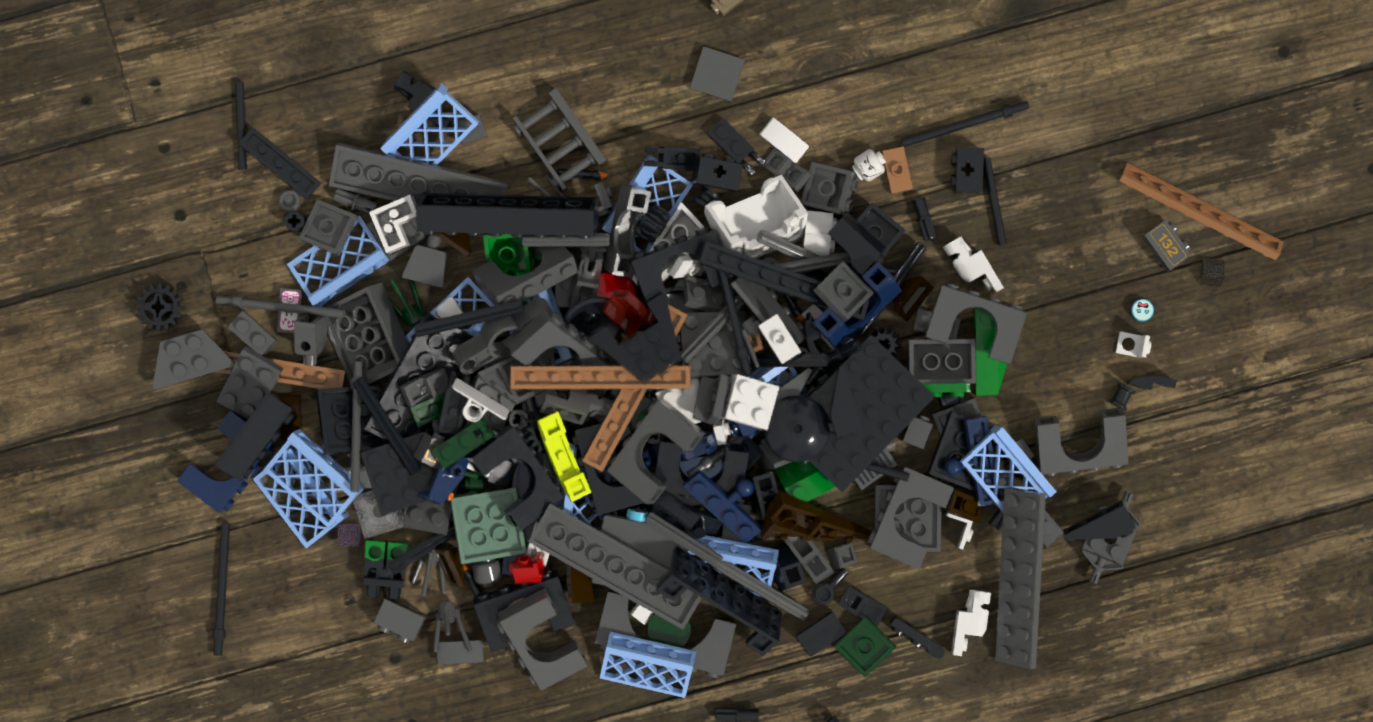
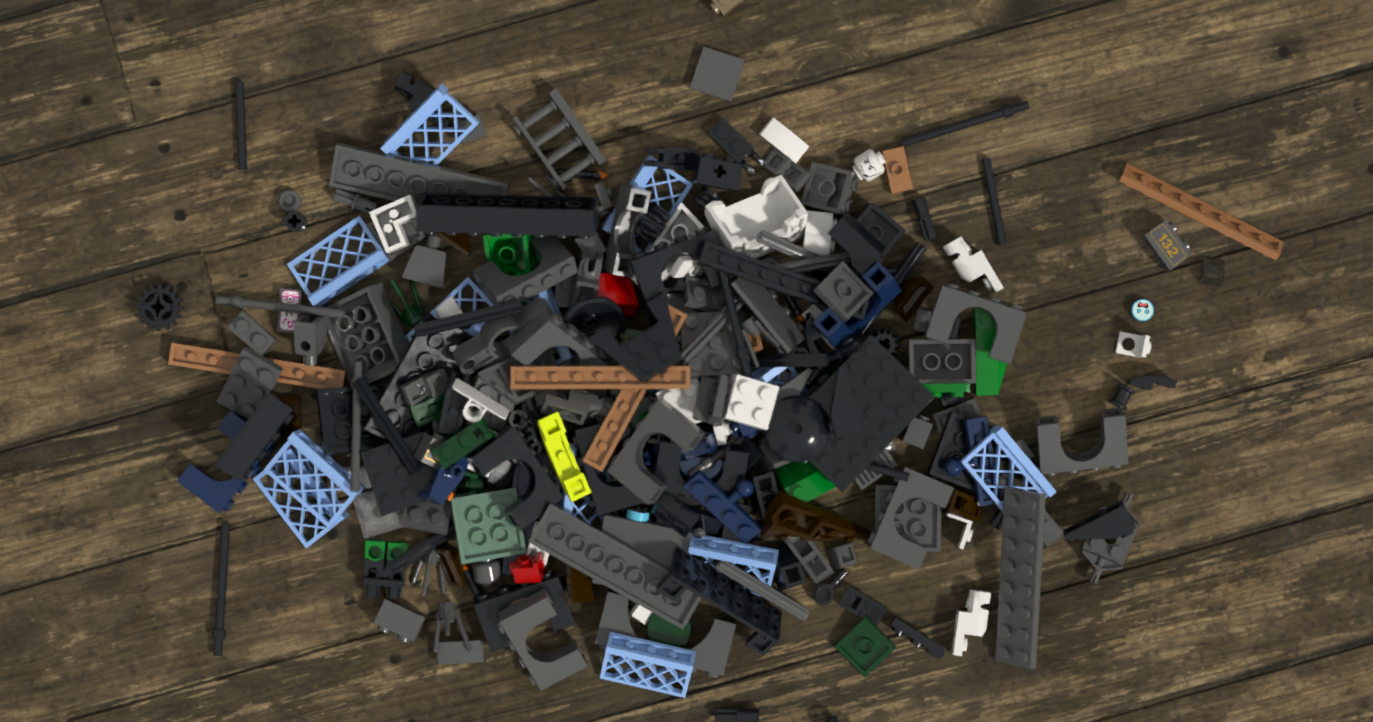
(188, 358): dark grey wing -> none
(279, 163): black plate -> none
(328, 227): dark grey plate -> none
(349, 535): clear purple tile -> none
(598, 239): dark grey axle -> none
(627, 312): clear red panel -> none
(684, 539): dark grey axle -> none
(779, 338): white plate -> none
(821, 633): black panel -> none
(974, 159): black brick -> none

